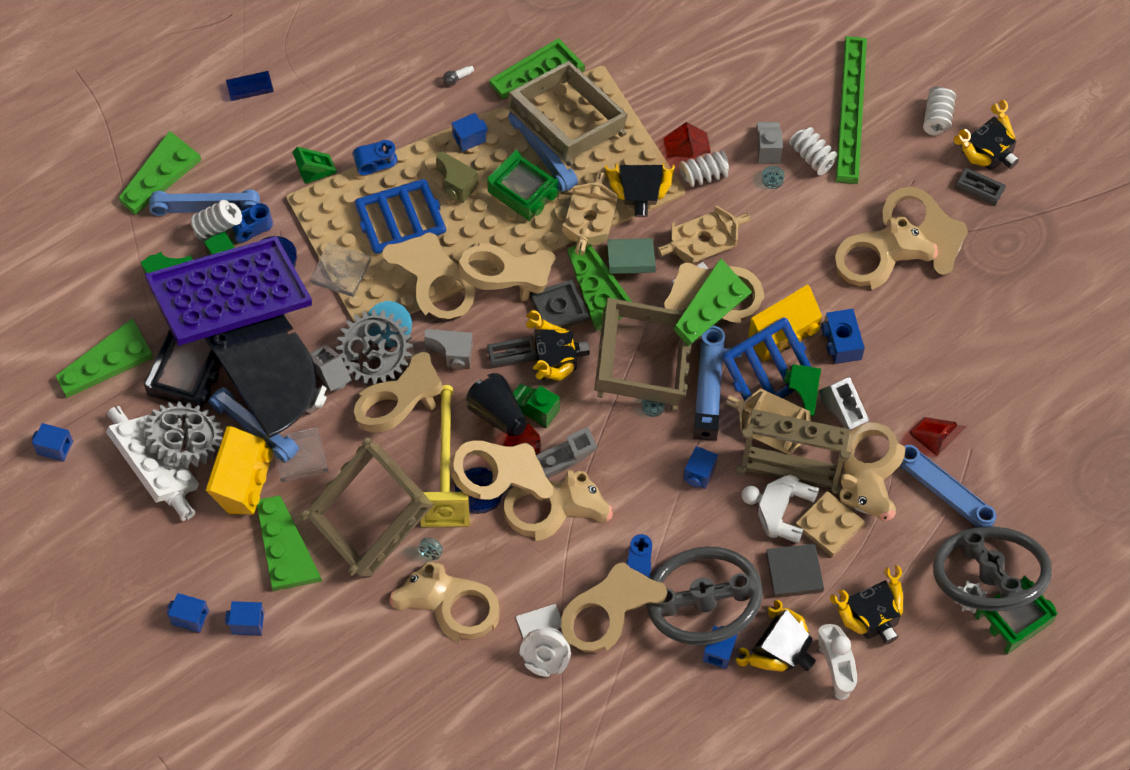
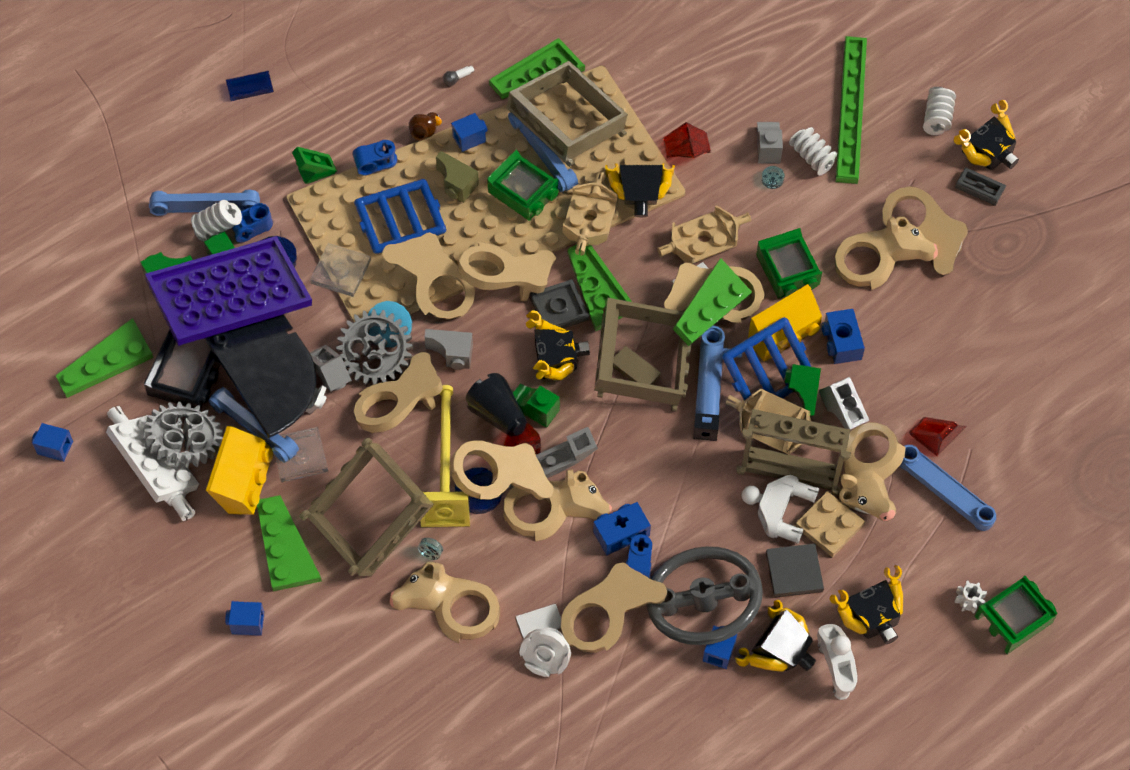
(160, 171): bright green wing -> none
(187, 612): blue brick -> none
(424, 126): none -> reddish brown animal
(514, 355): dark grey tile -> none
(617, 529): none -> blue brick
(631, 256): sand green tile -> none
(635, 367): none -> dark tan tile
(652, 408): clear light blue tile -> none
(700, 467): blue brick -> none
(704, 167): white piece -> none
(788, 263): none -> green window
(992, 568): dark grey piece -> none

